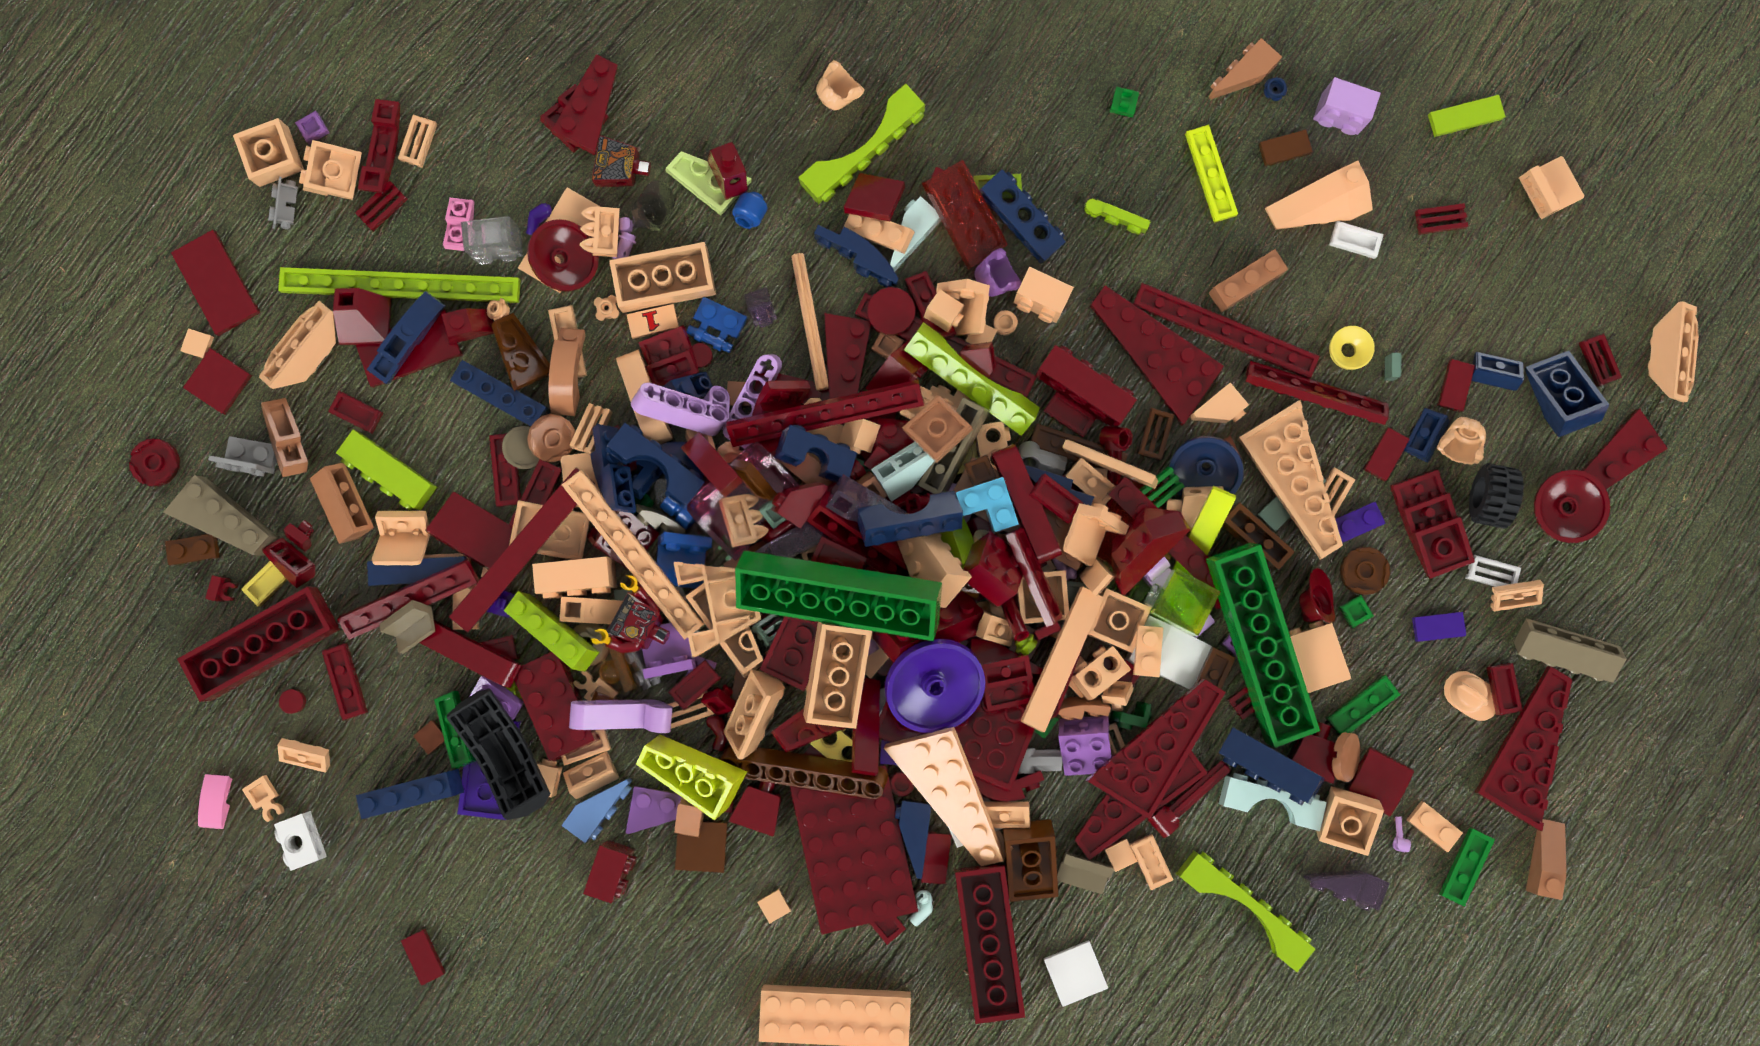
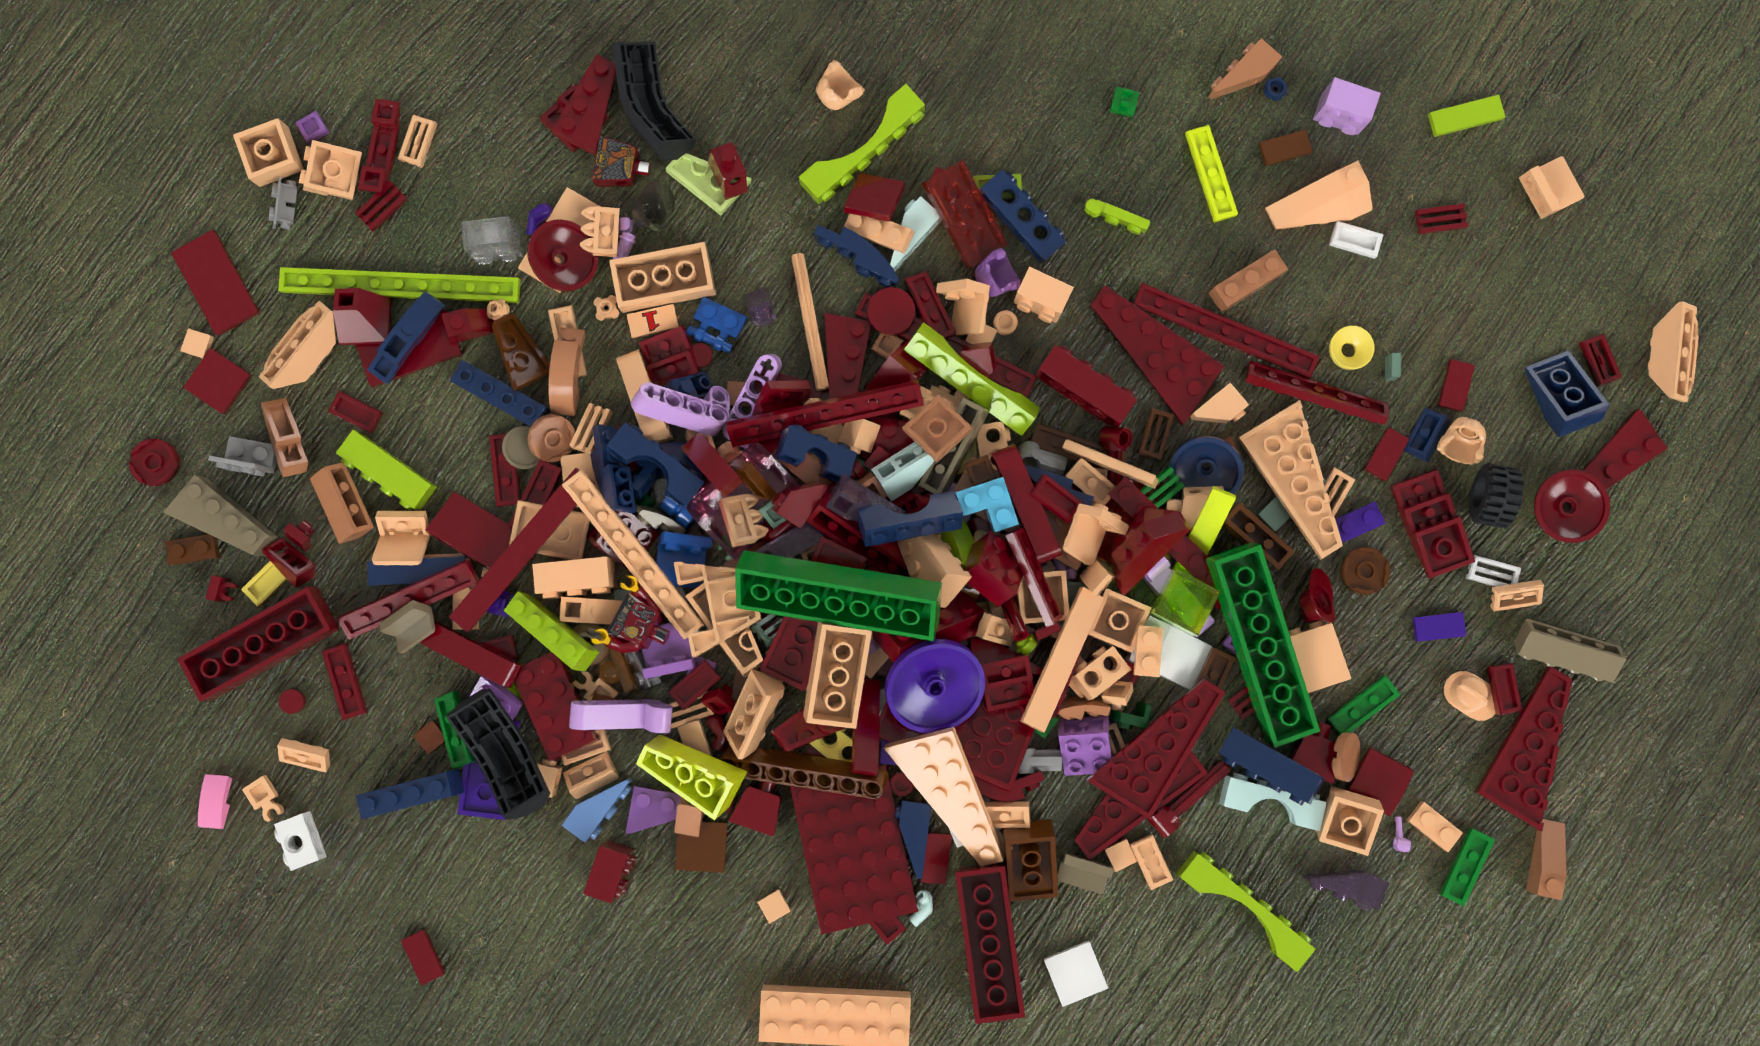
(457, 212): bright pink slope -> none
(644, 103): none -> black piece
(694, 736): none -> light nougat slope
(749, 210): blue head -> none
(944, 311): light nougat brick -> none
(1069, 414): dark red tile -> none
(1153, 595): clear tile -> none
(1356, 611): green tile -> none
(1497, 371): dark blue slope -> none

